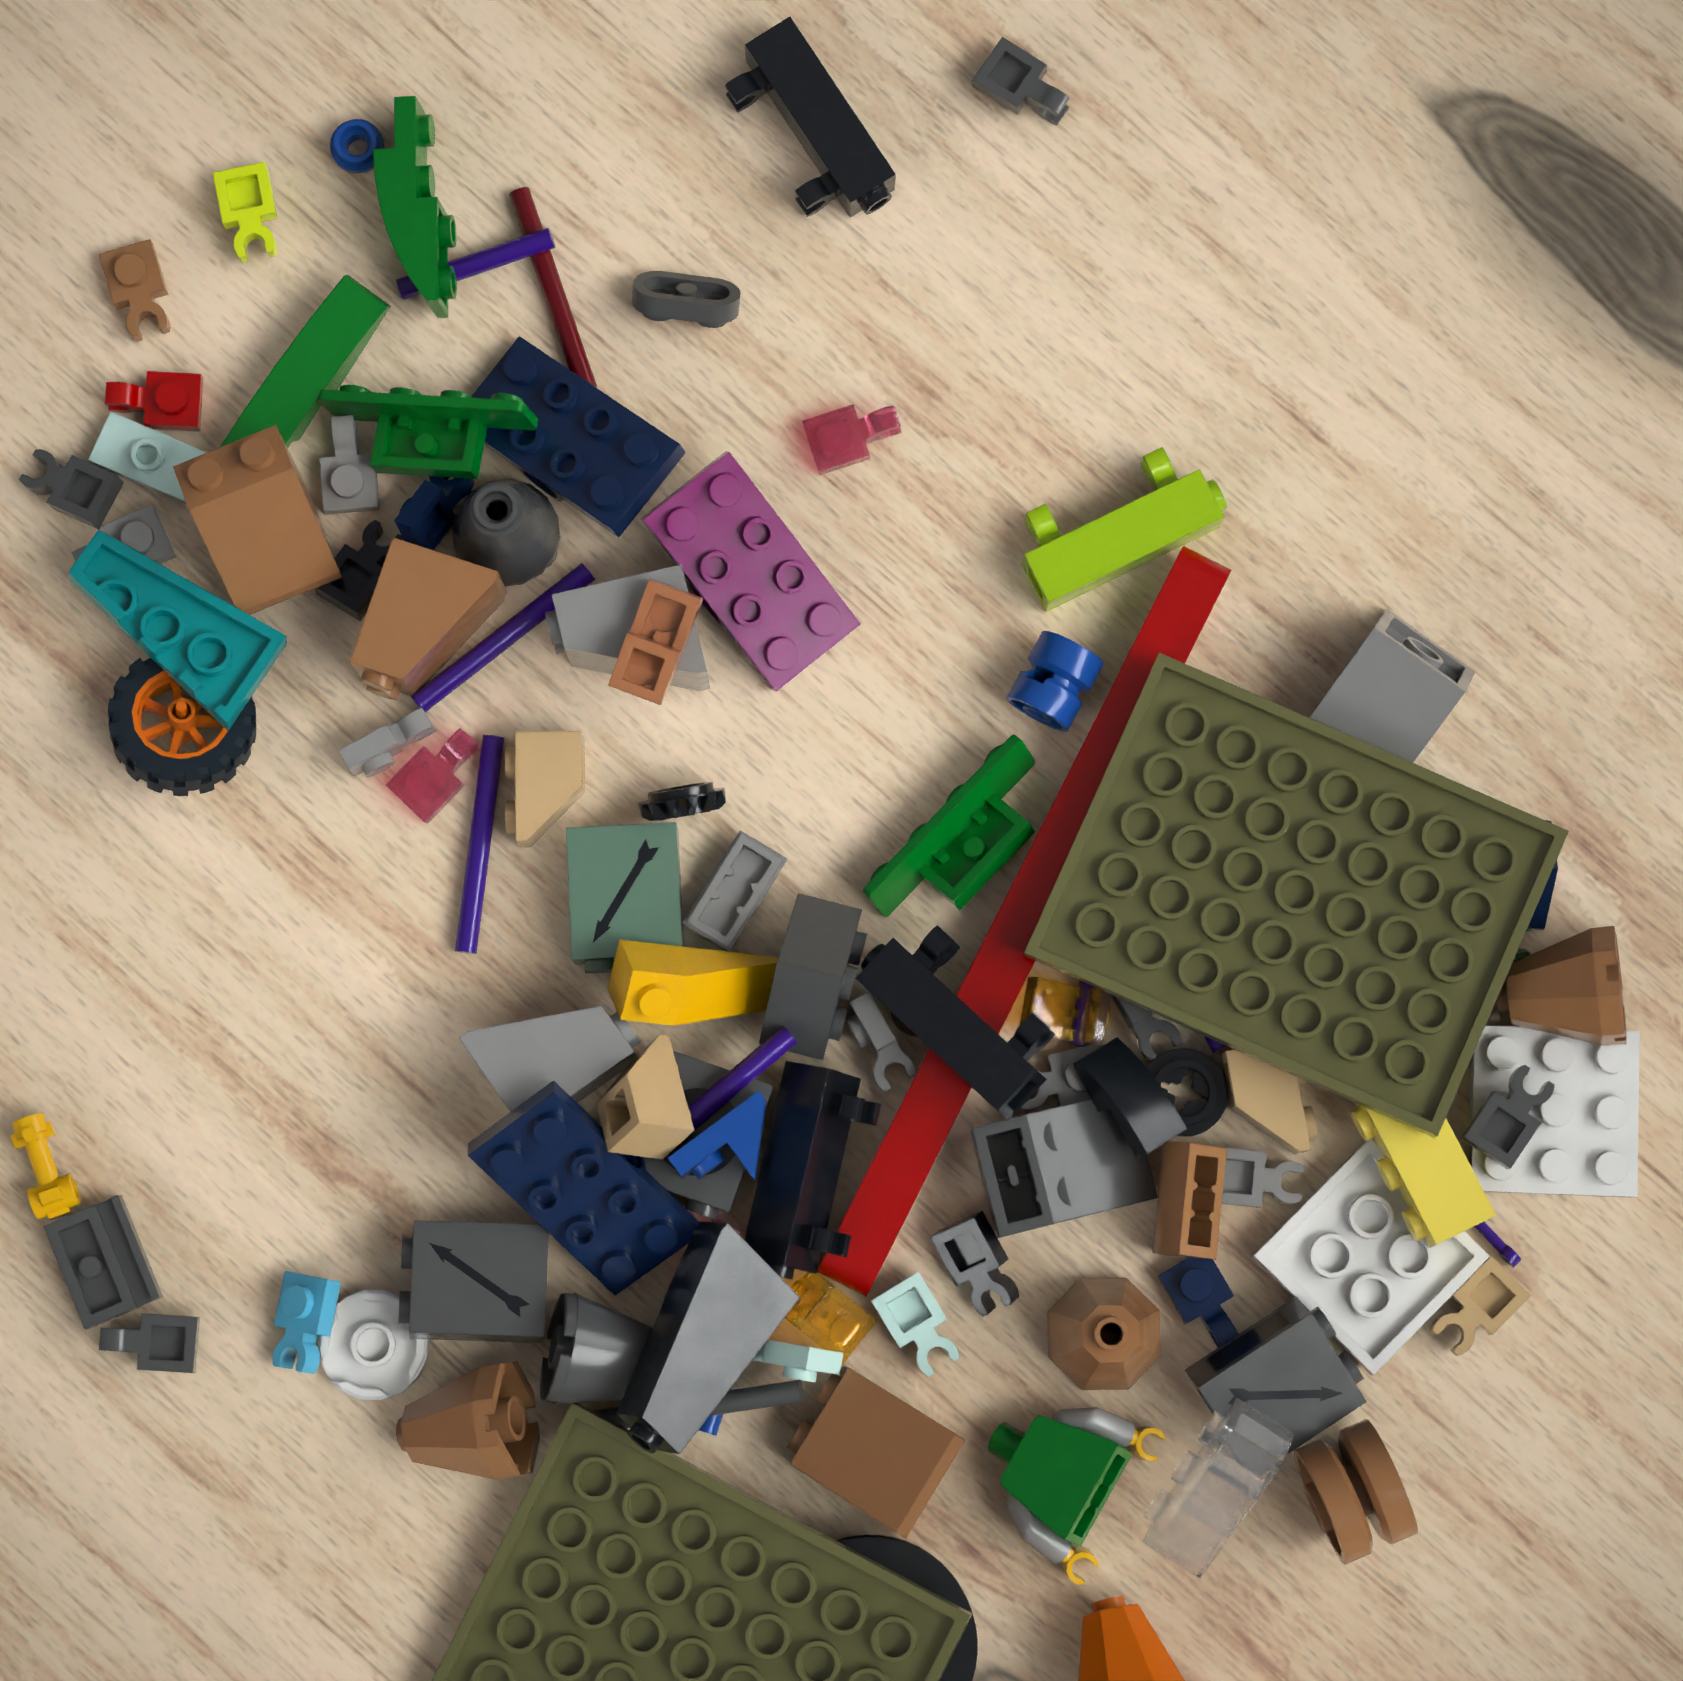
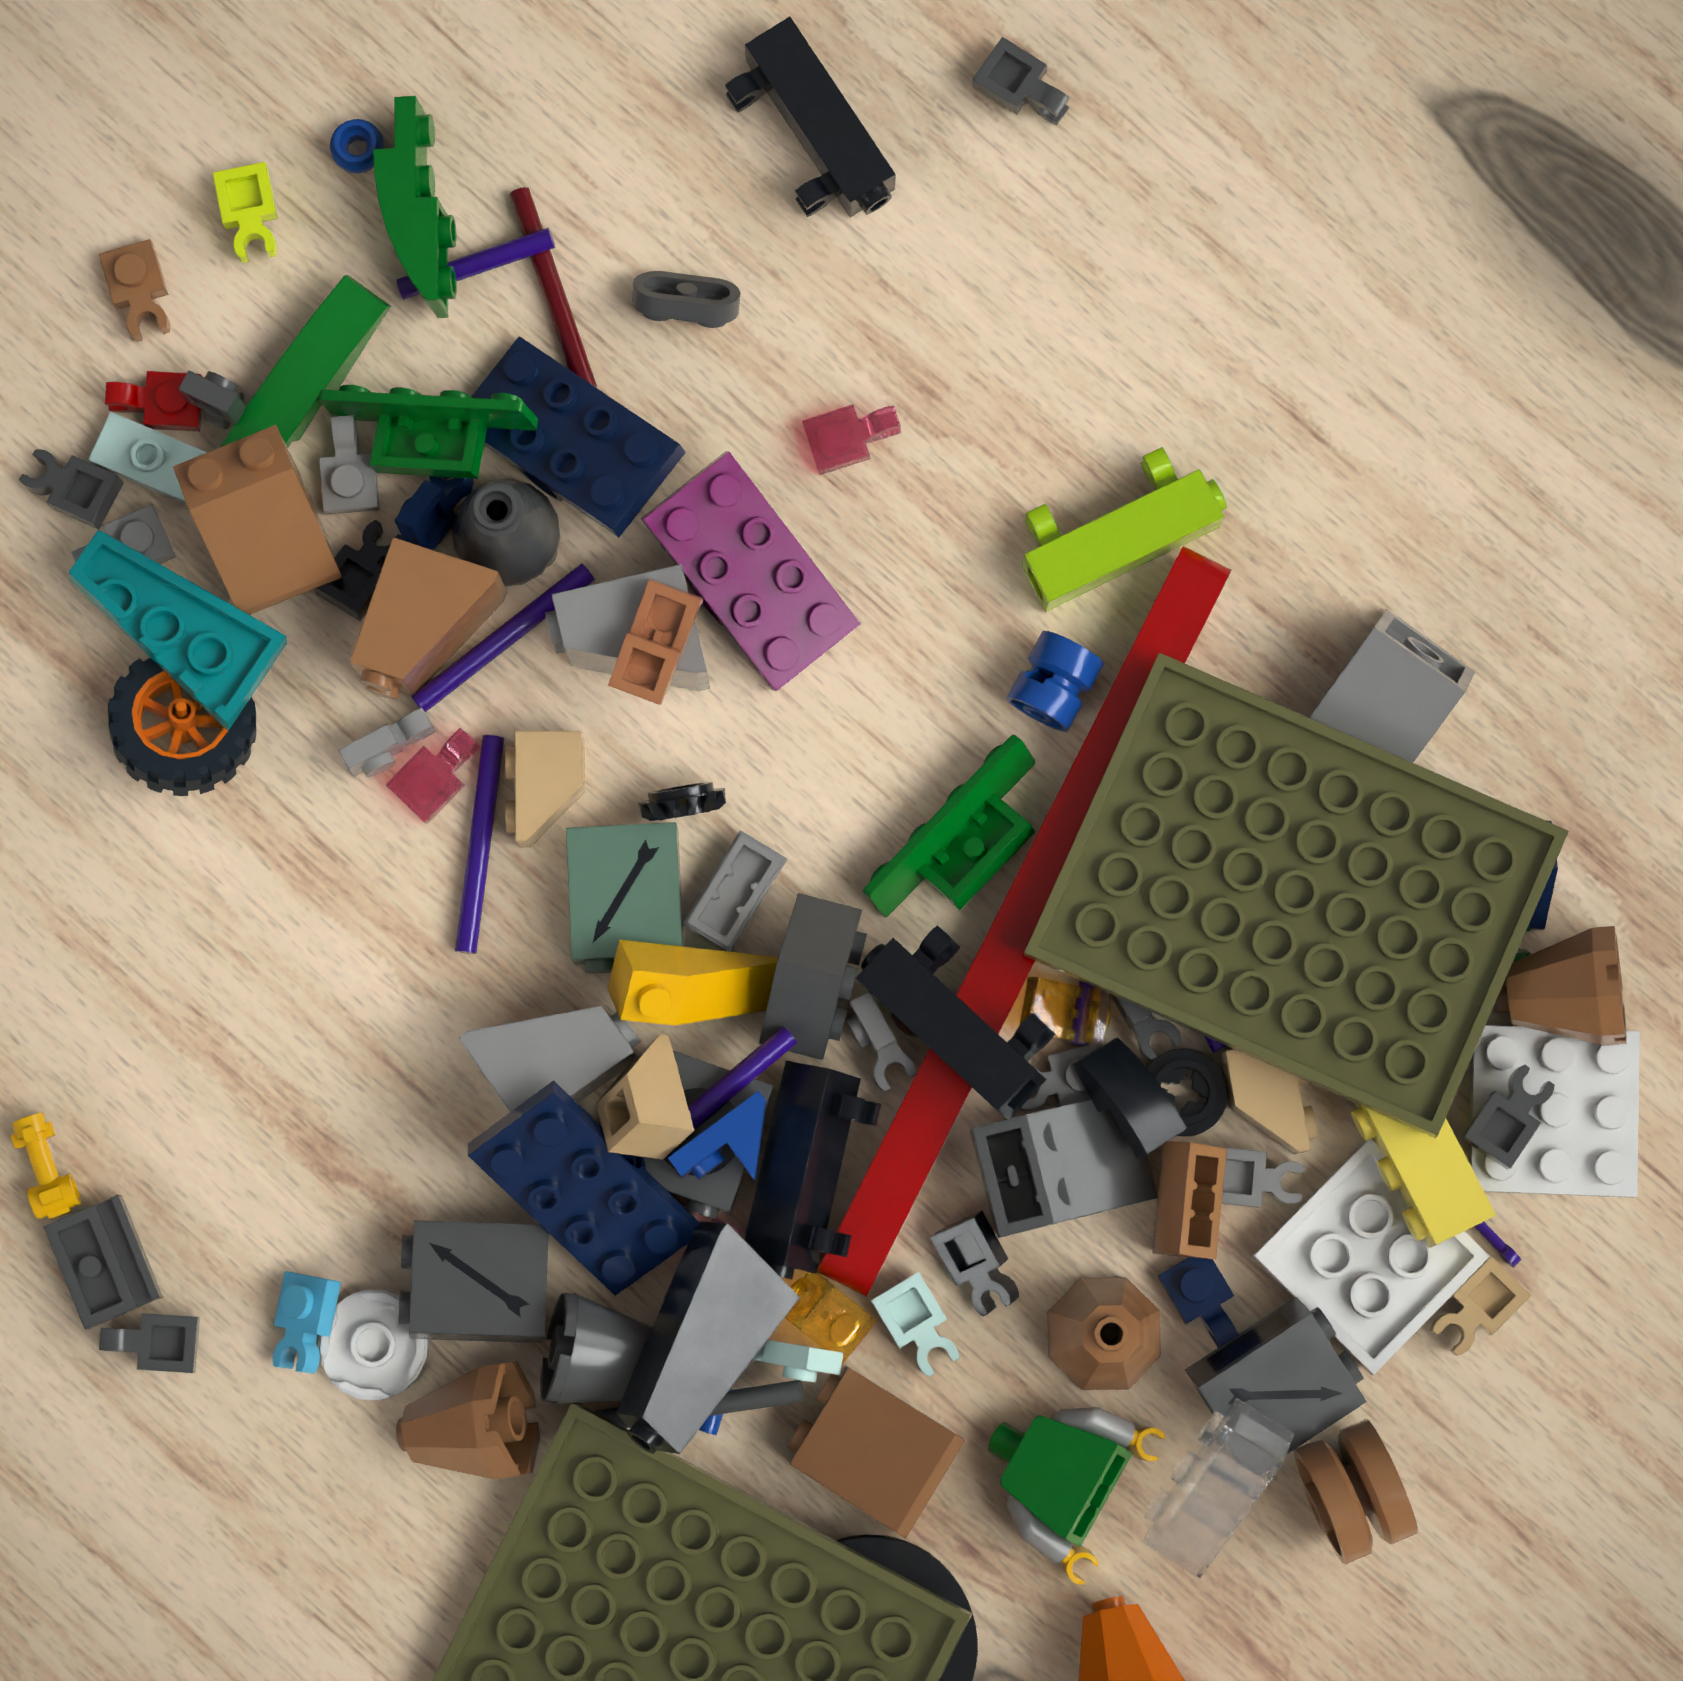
(215, 397): none -> dark grey plate

